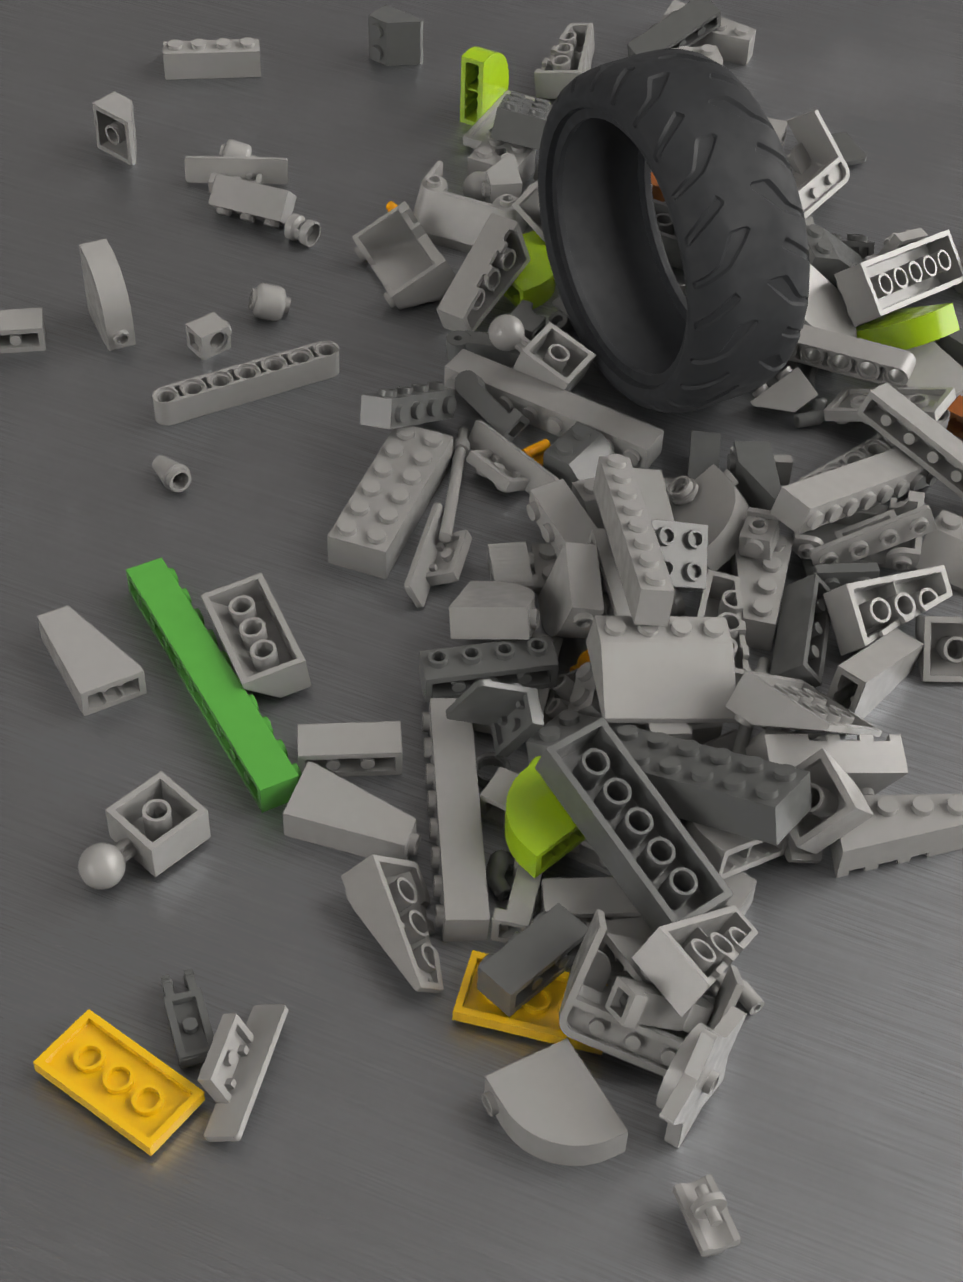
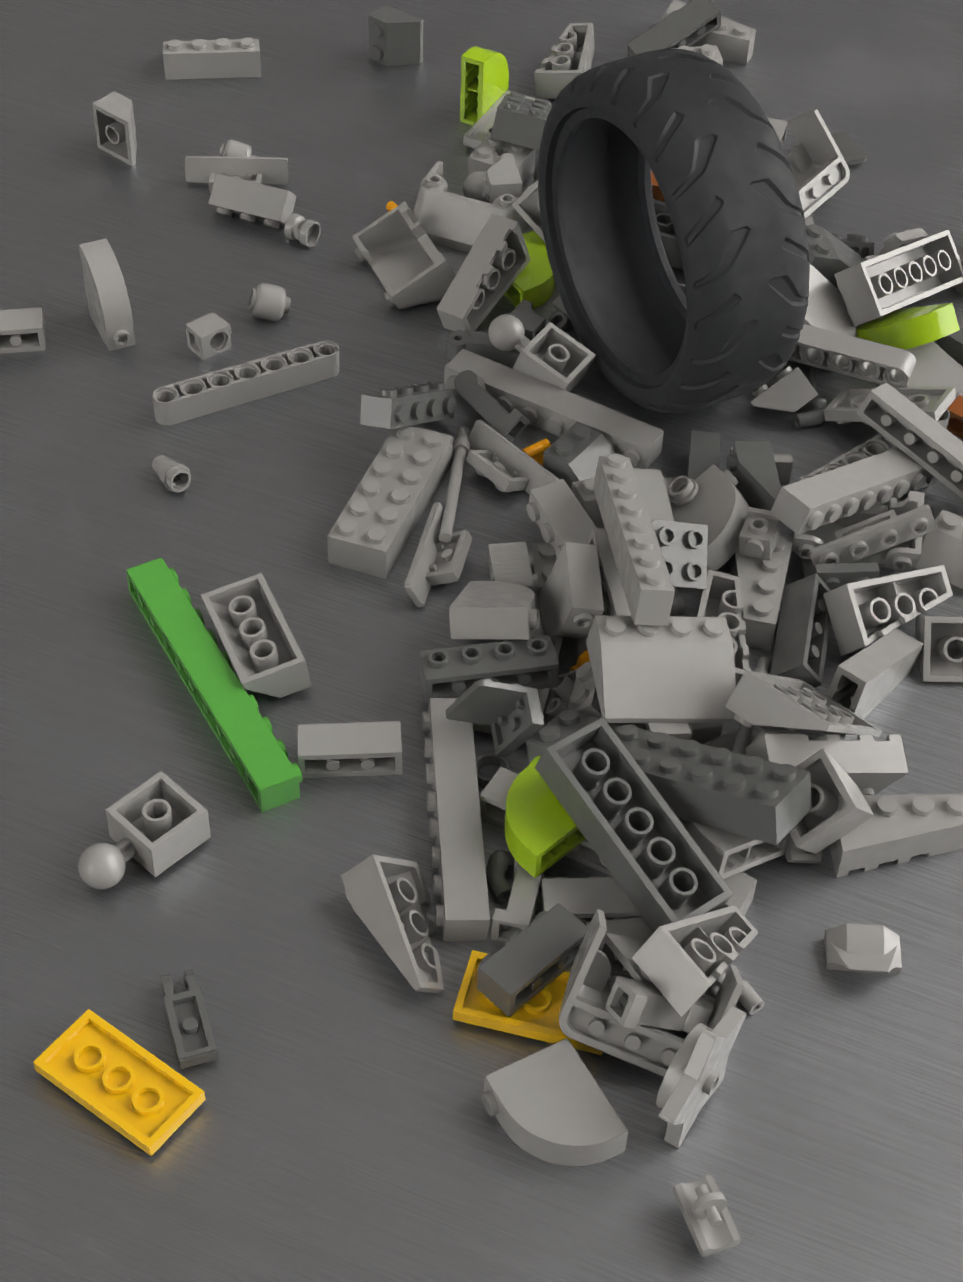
(89, 662): light grey slope -> none
(237, 1068): light grey bracket -> none
(347, 818): light grey slope -> none
(862, 949): none -> light grey slope

